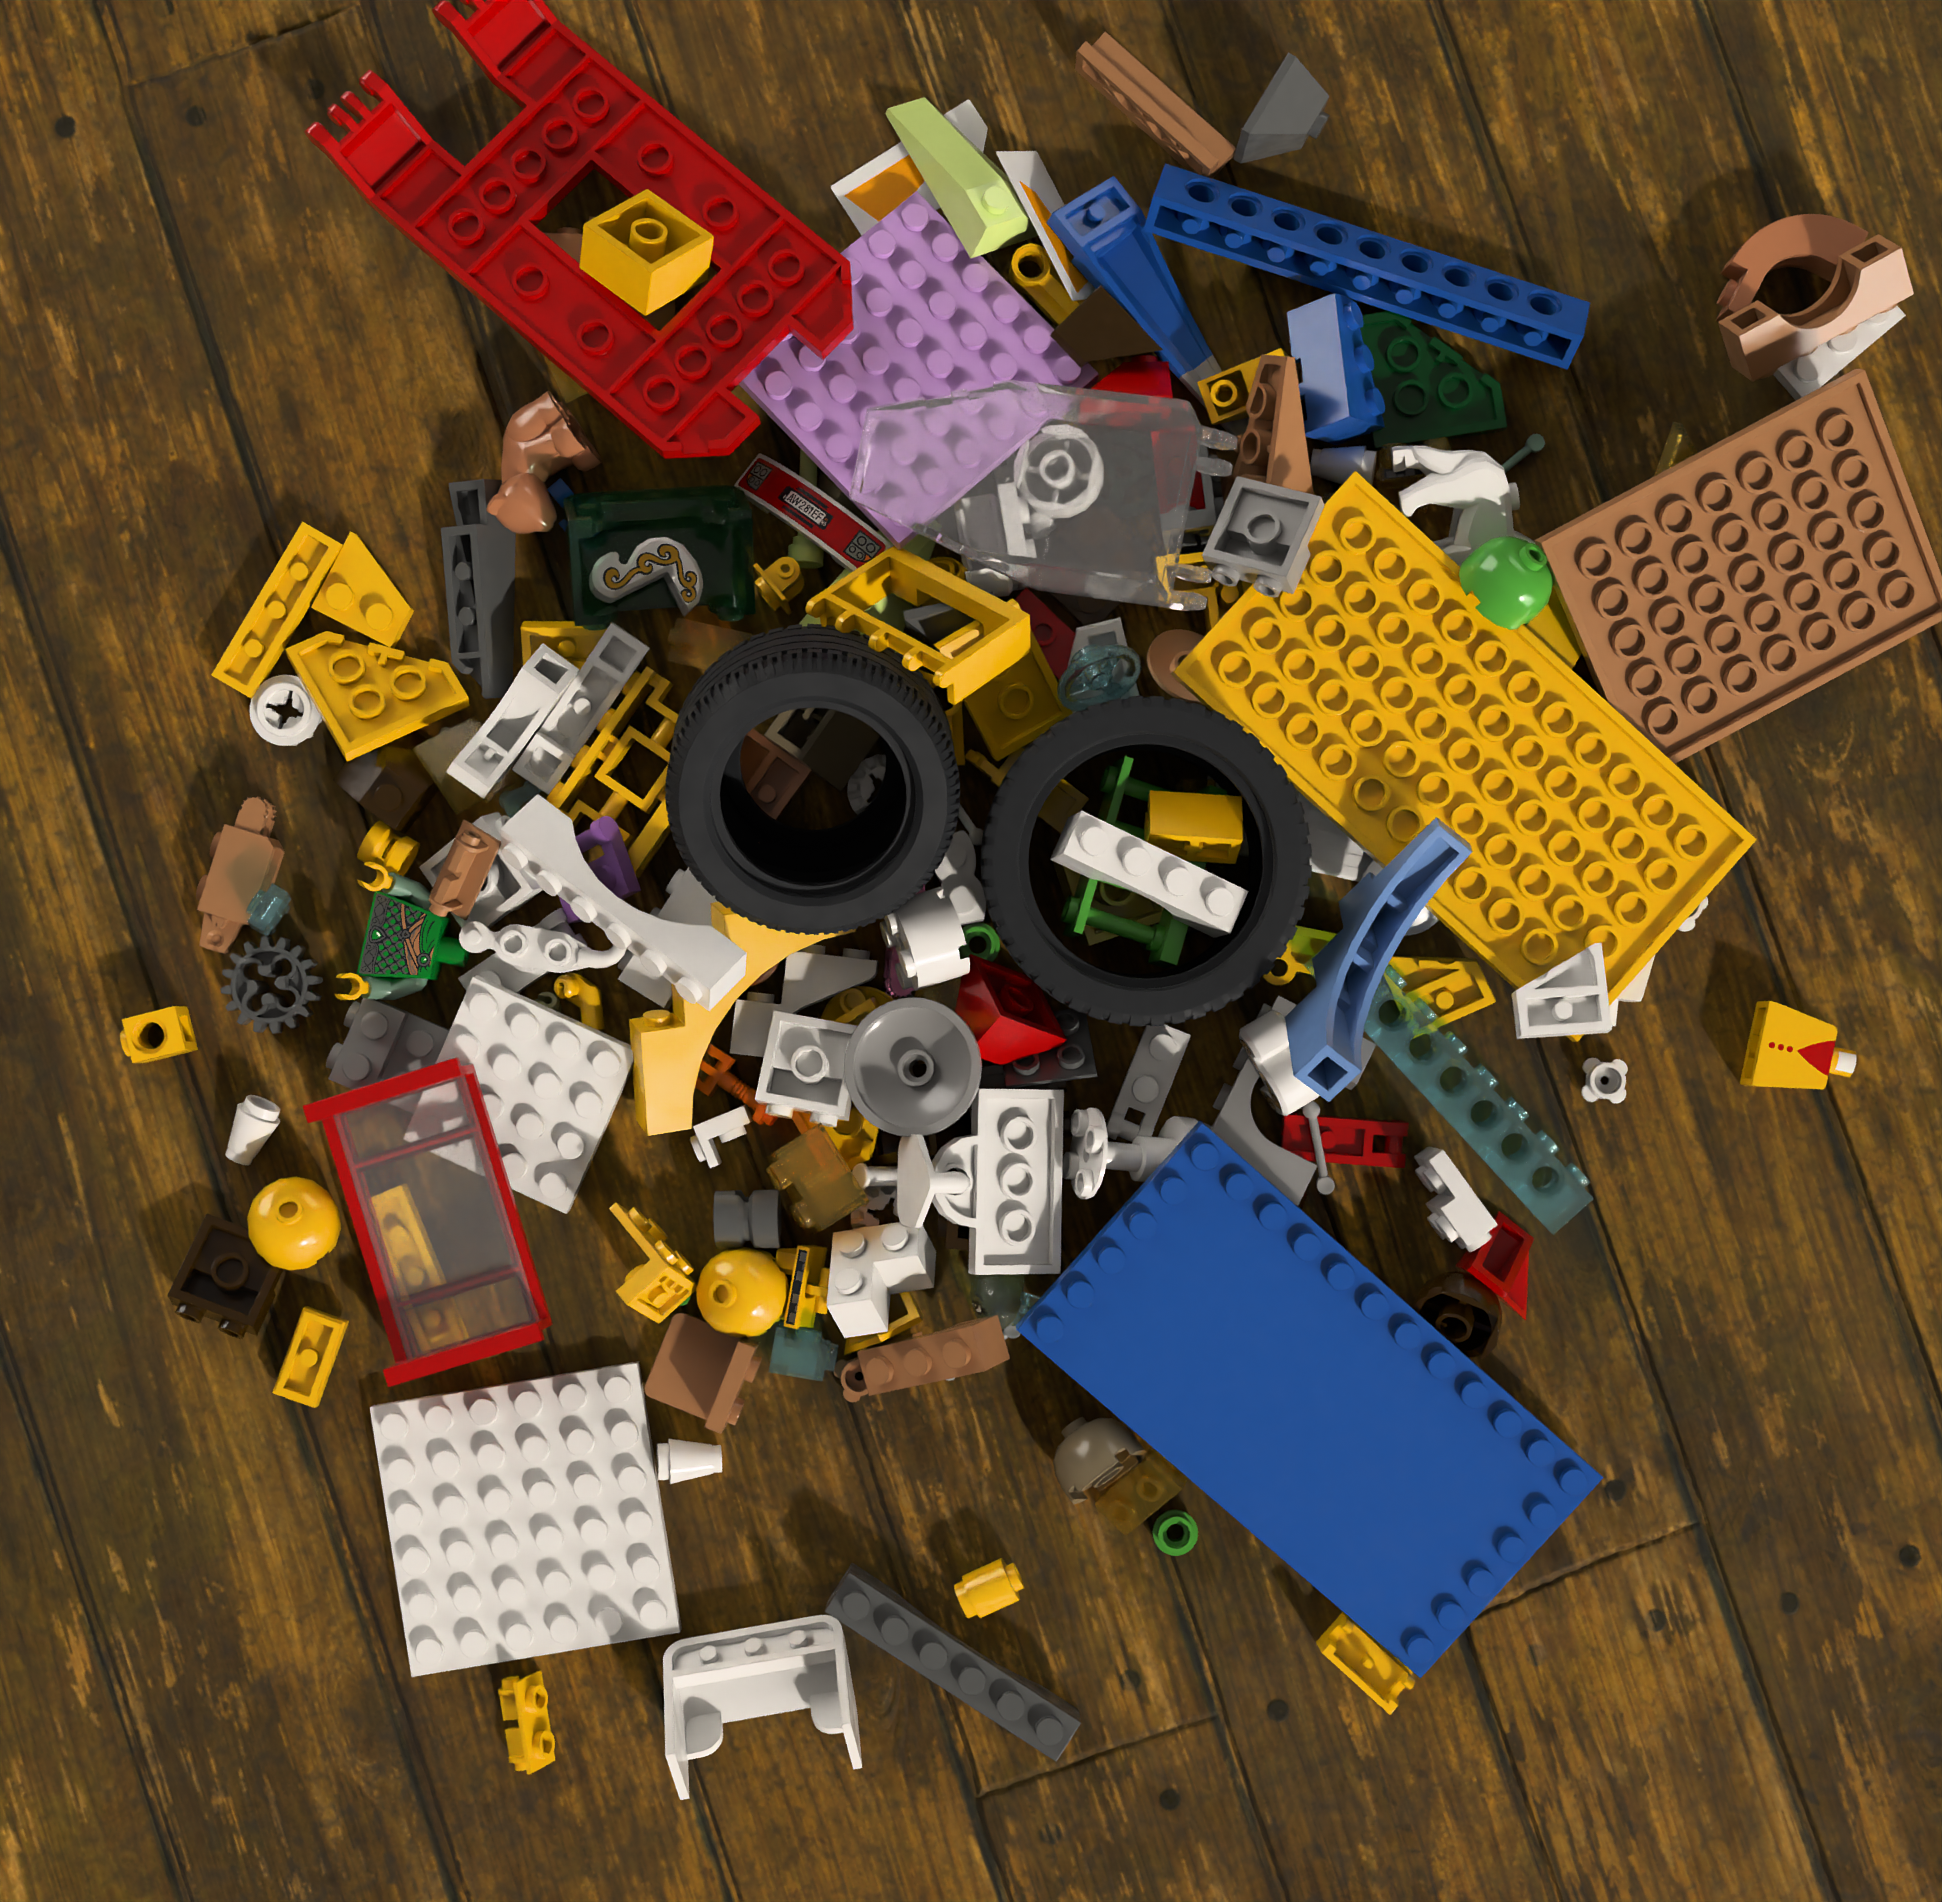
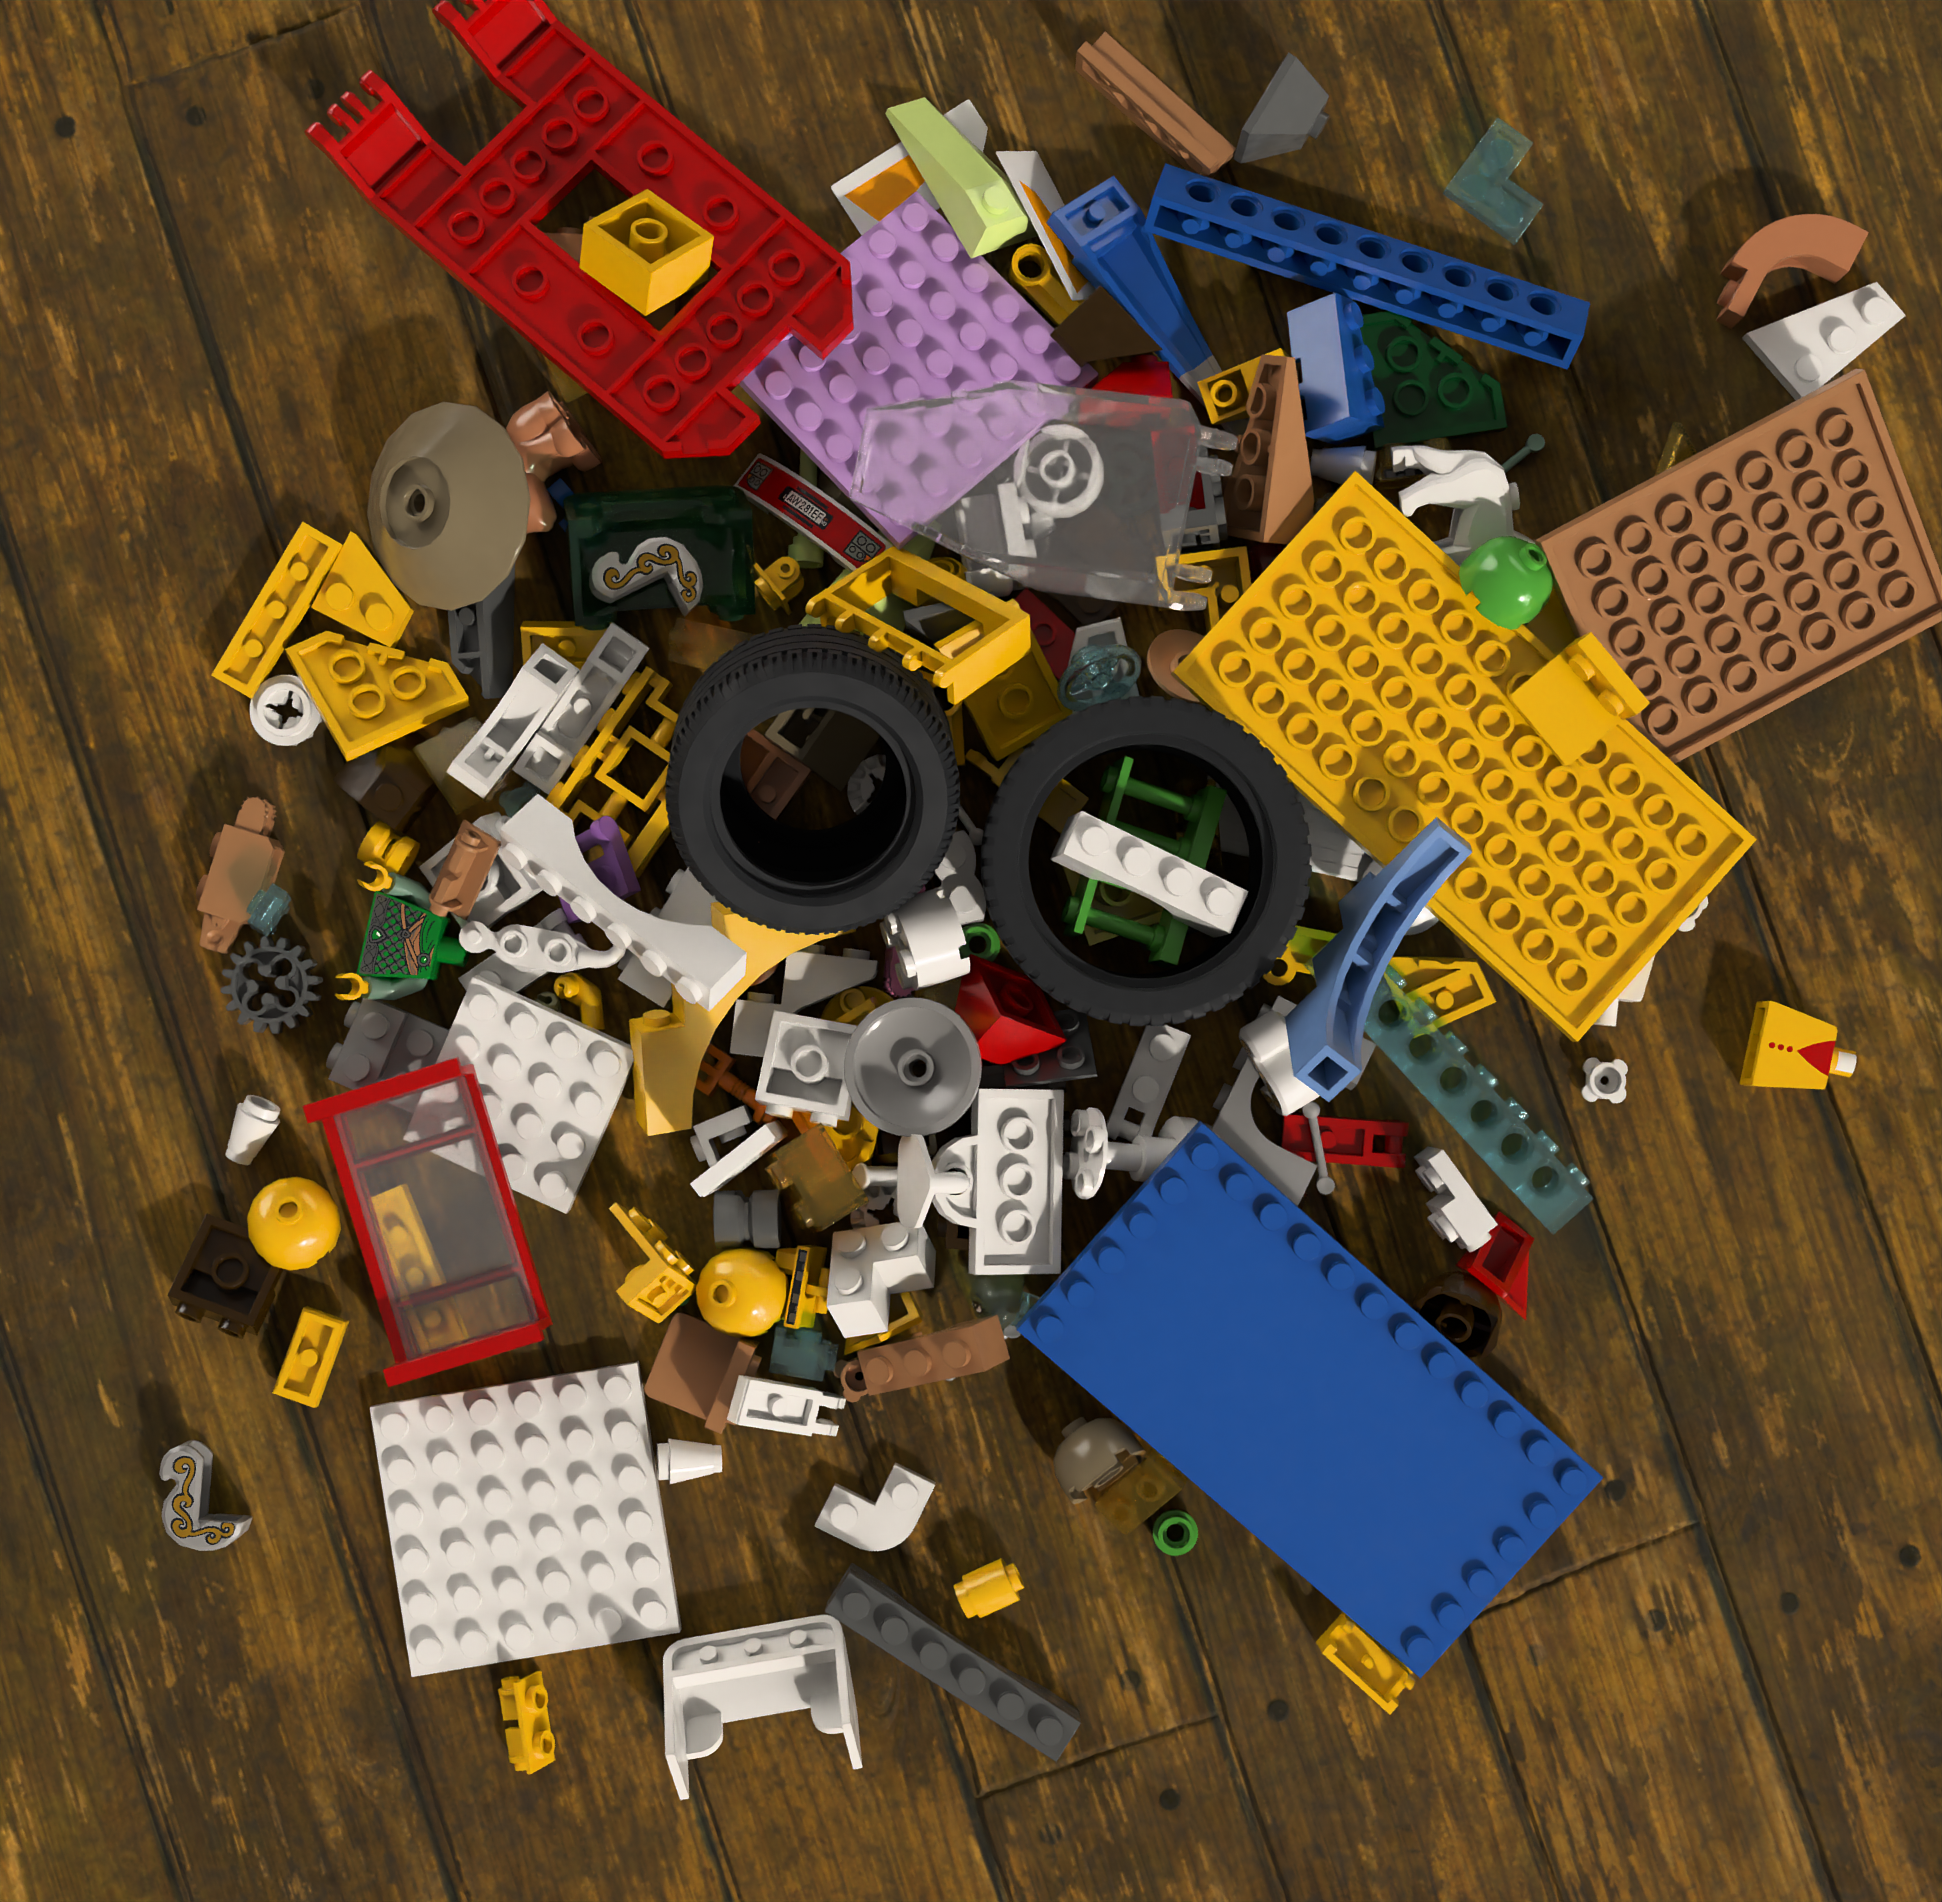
(177, 1030): yellow brick -> none
(187, 1505): none -> light grey animal
(448, 506): none -> dark tan dish
(739, 1158): none -> white tile
(782, 1406): none -> white hinge
(877, 1524): none -> white plate
(1195, 825): yellow hinge -> none
(1263, 536): light grey plate -> none
(1484, 185): none -> clear light blue plate
(1565, 999): white wing -> none
(1577, 698): none -> yellow bracket
(1865, 283): medium nougat arch -> none

